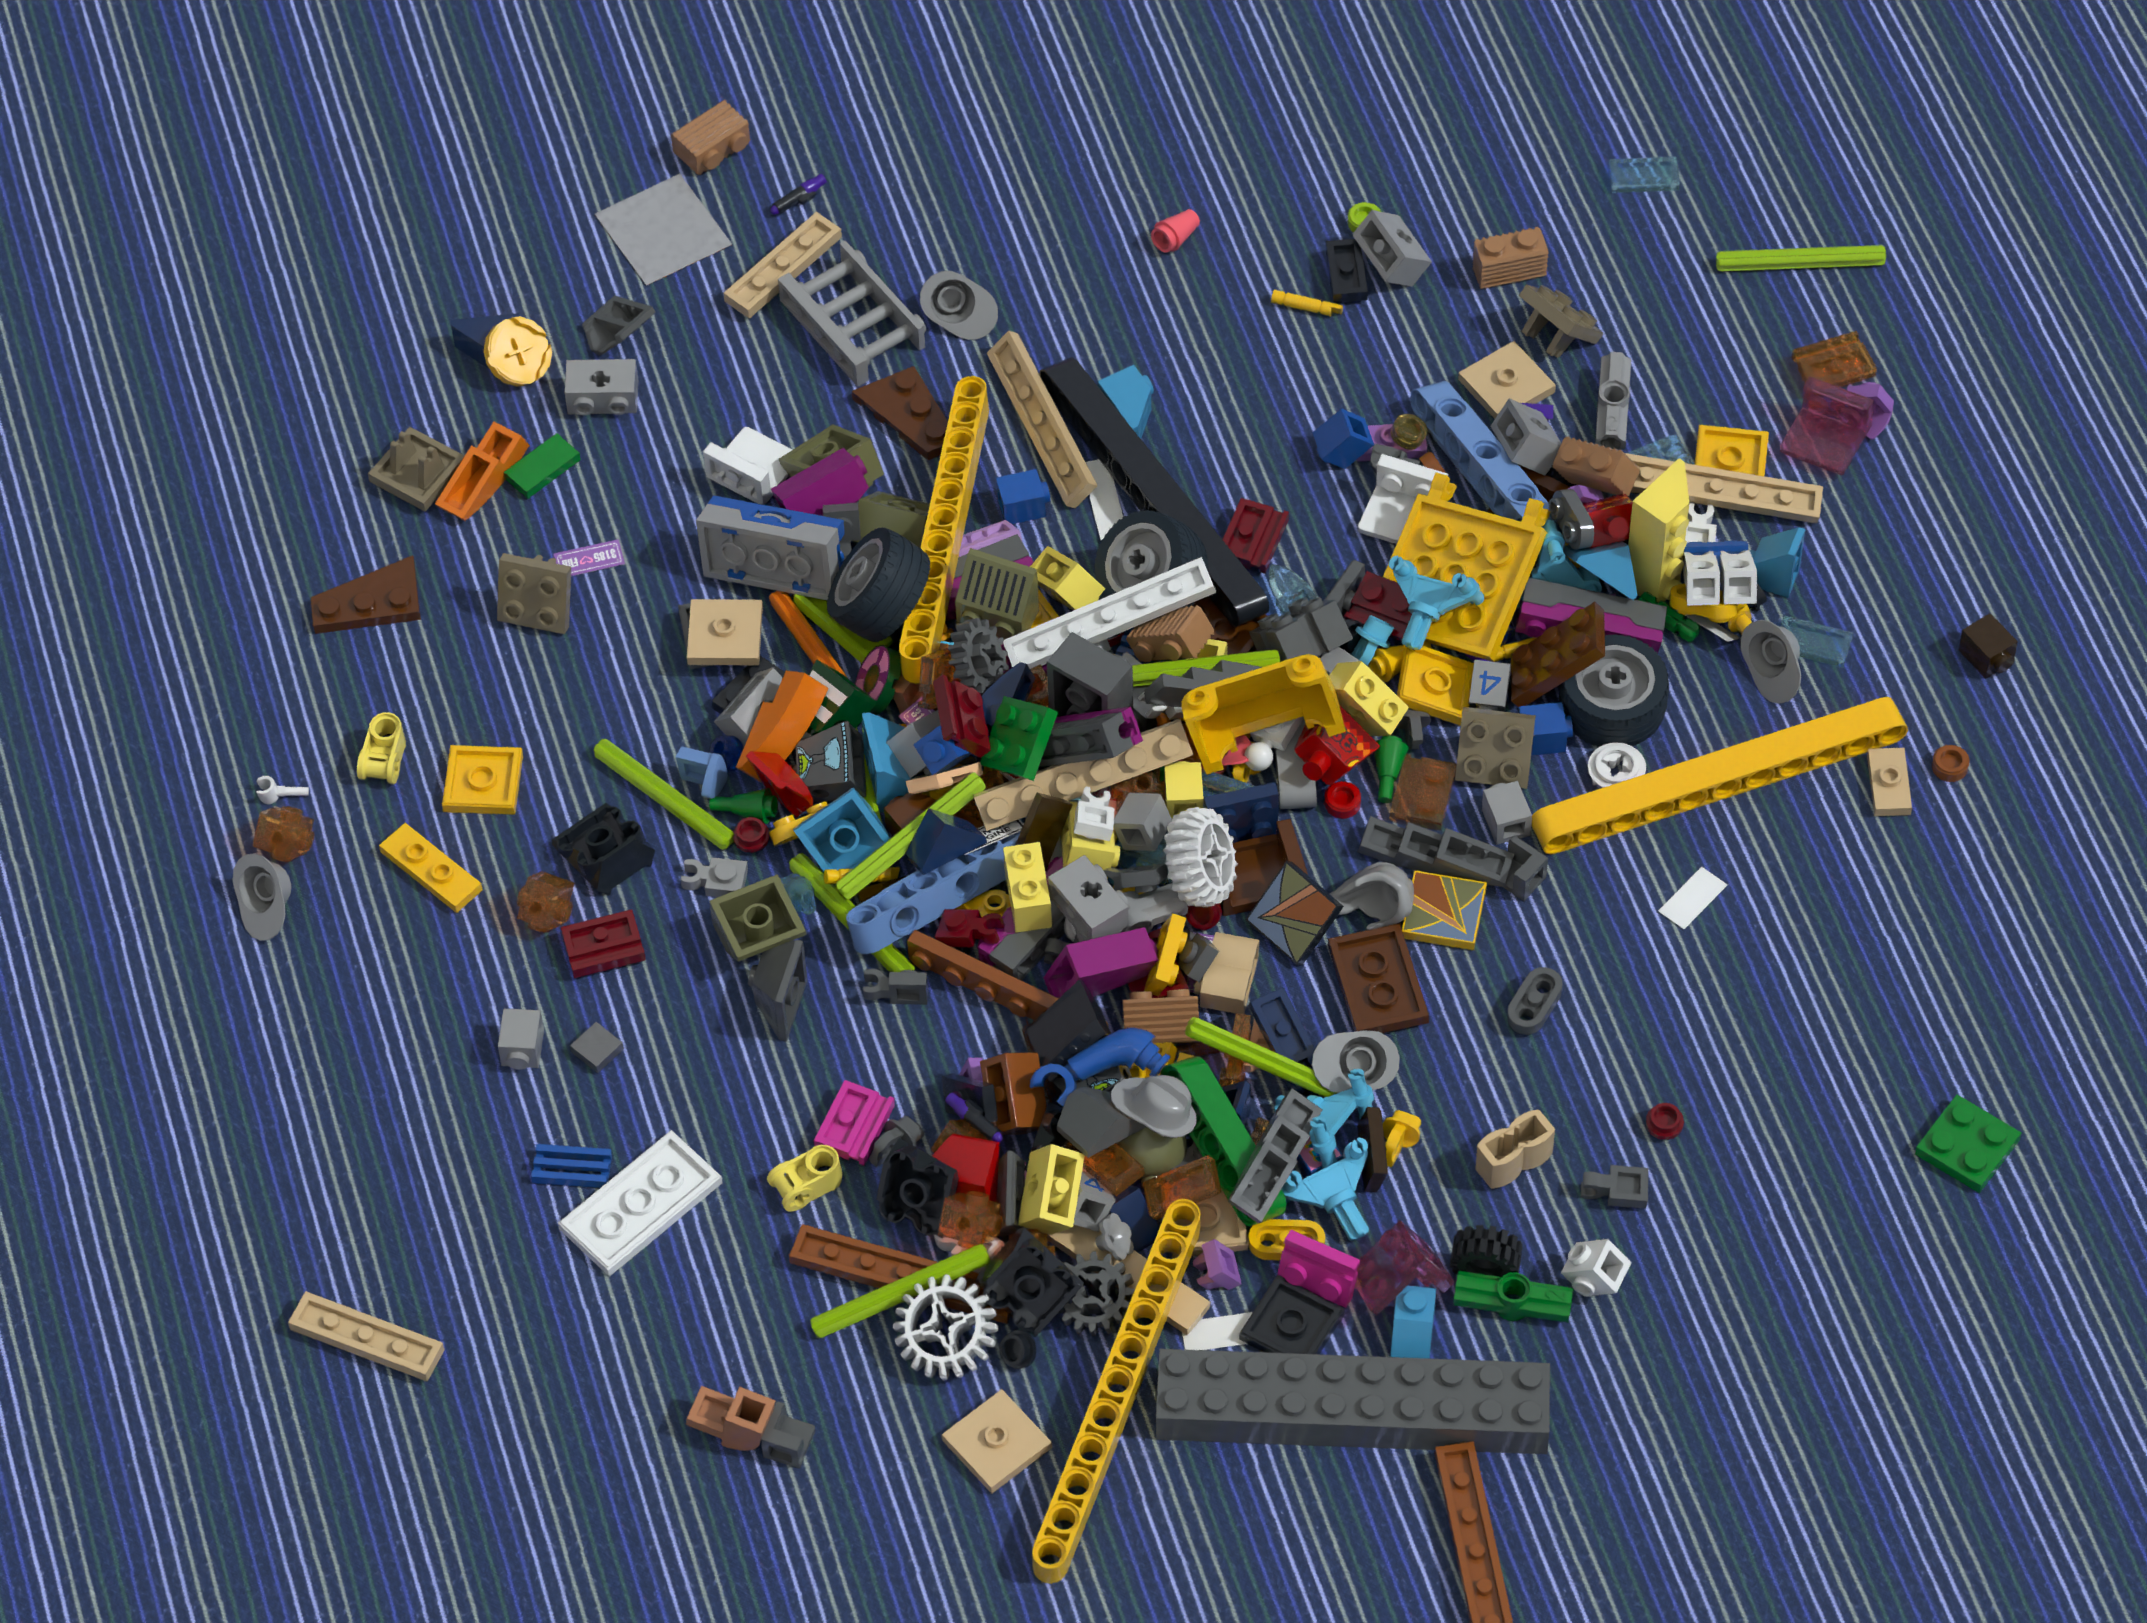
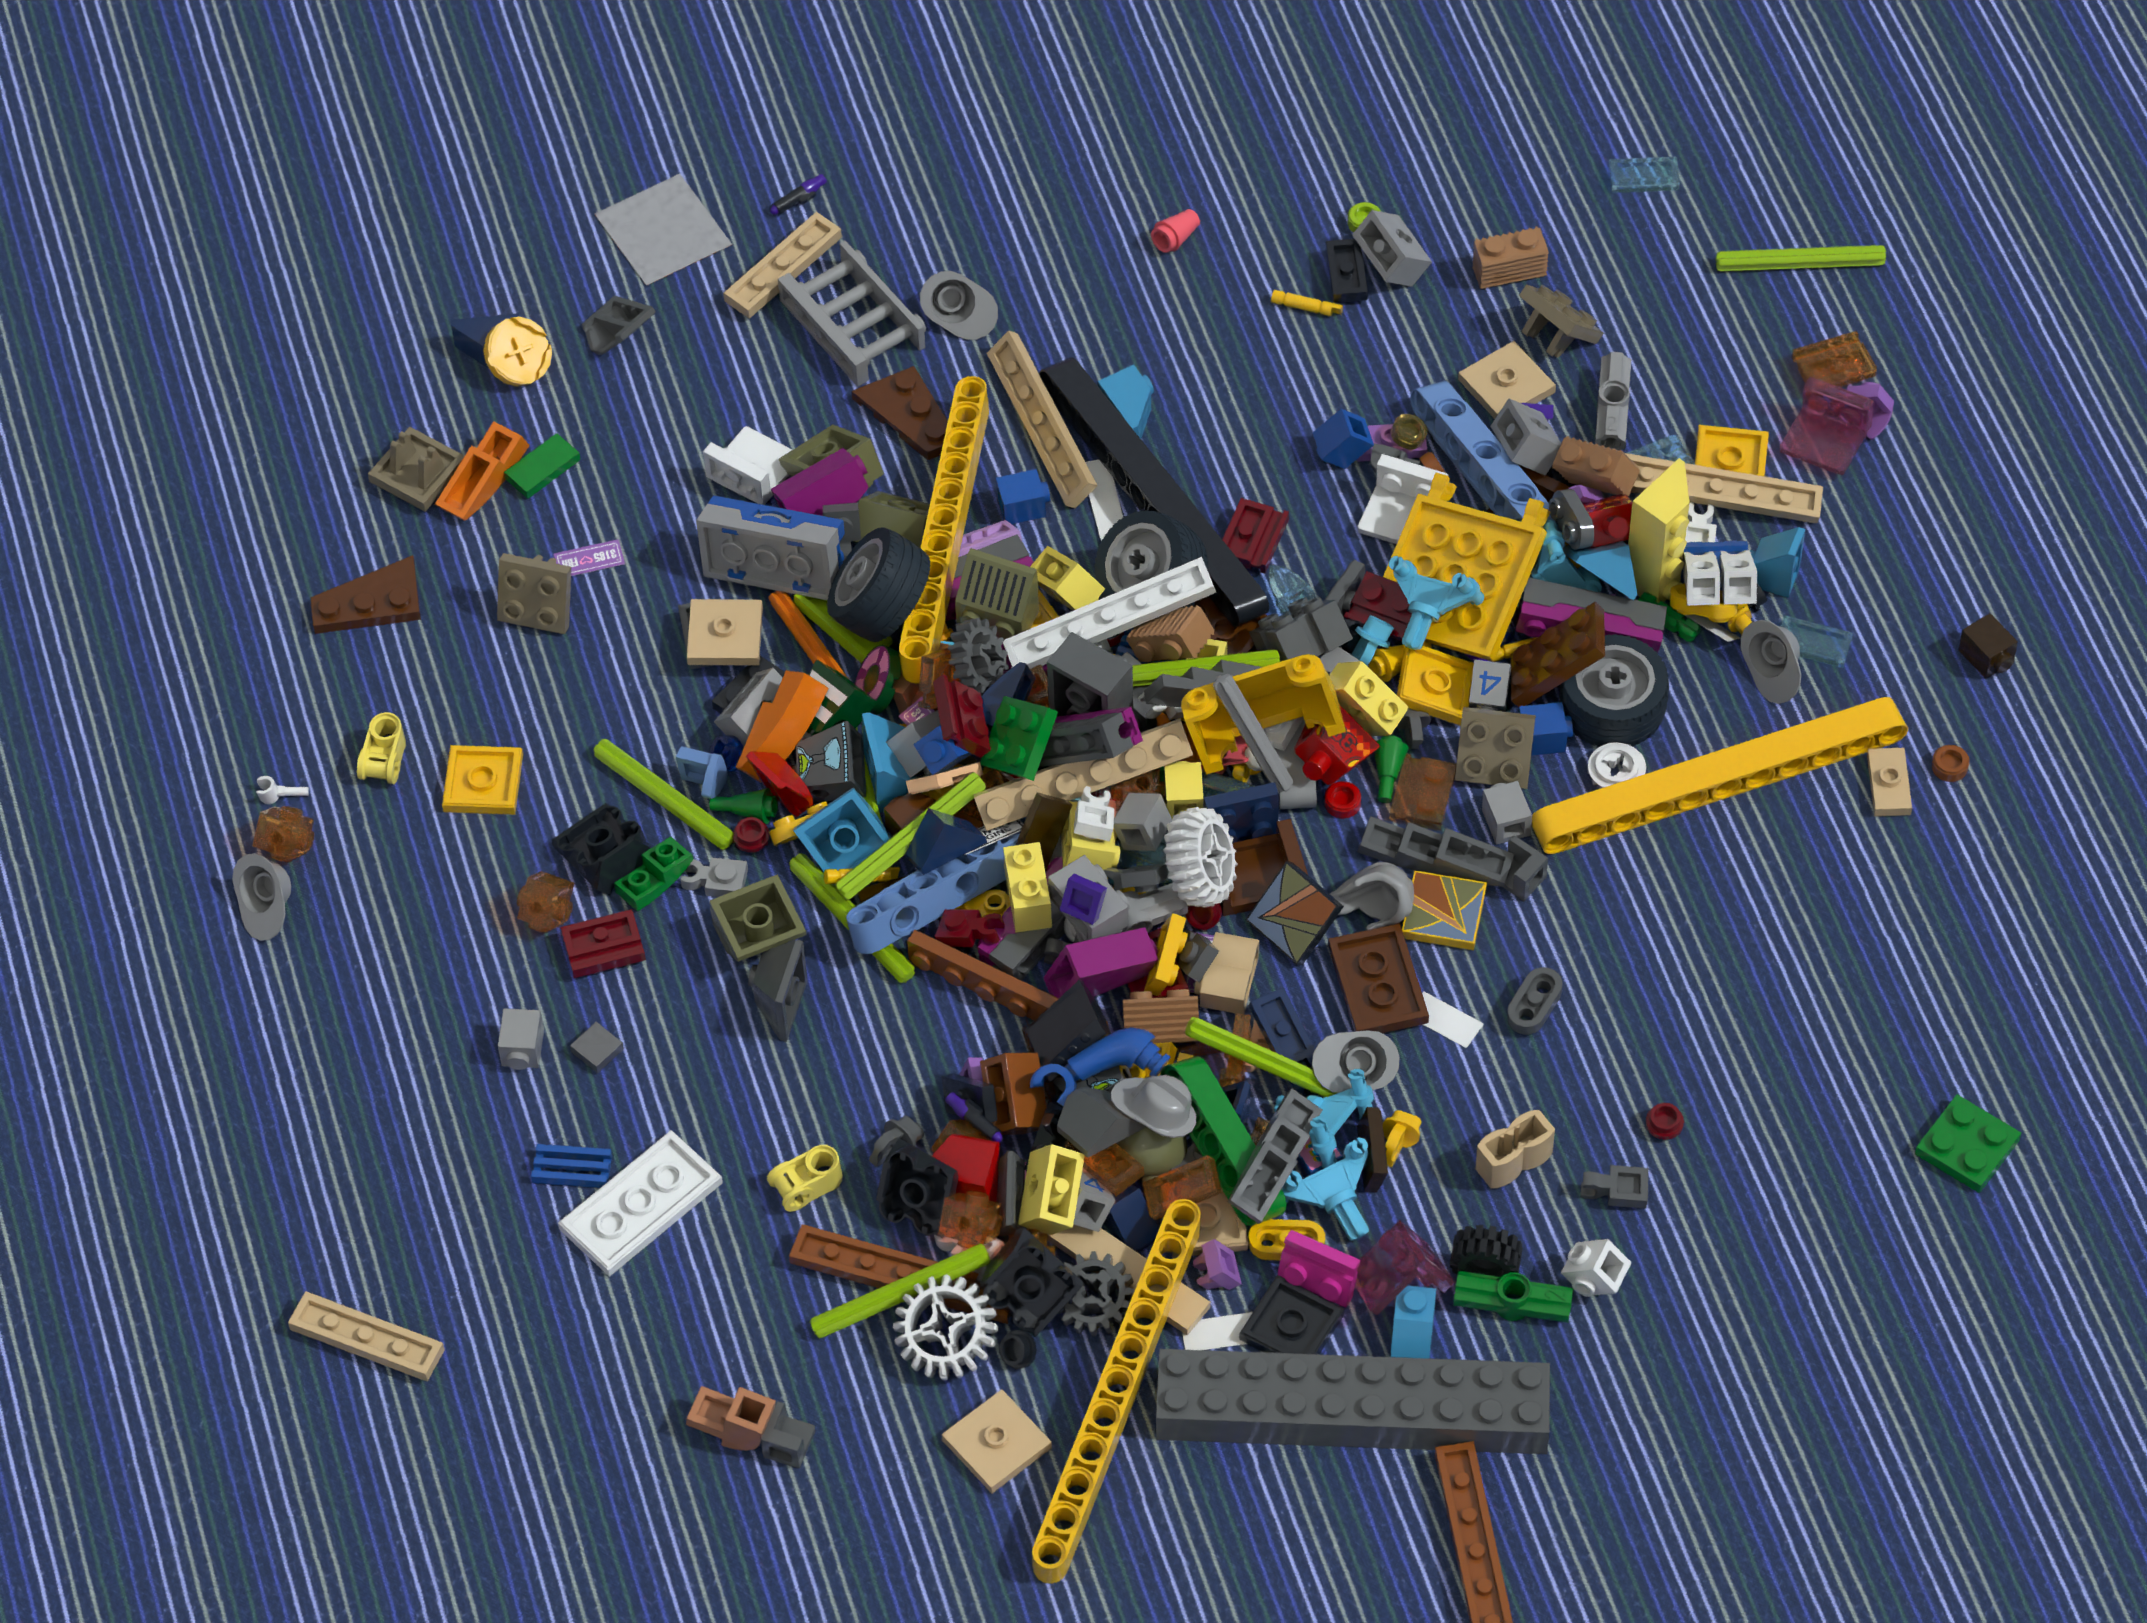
(430, 867): yellow plate -> none
(601, 386): light grey brick -> none
(660, 869): none -> green slope
(711, 137): medium nougat brick -> none
(800, 893): clear light blue piece -> none
(855, 1121): dark pink plate -> none
(900, 987): dark grey plate -> none
(1083, 899): none -> dark purple tile
(1115, 1237): light grey plant -> none
(1252, 732): none -> light grey axle
(1450, 1021): none -> white sticker
(1692, 898): white sticker -> none

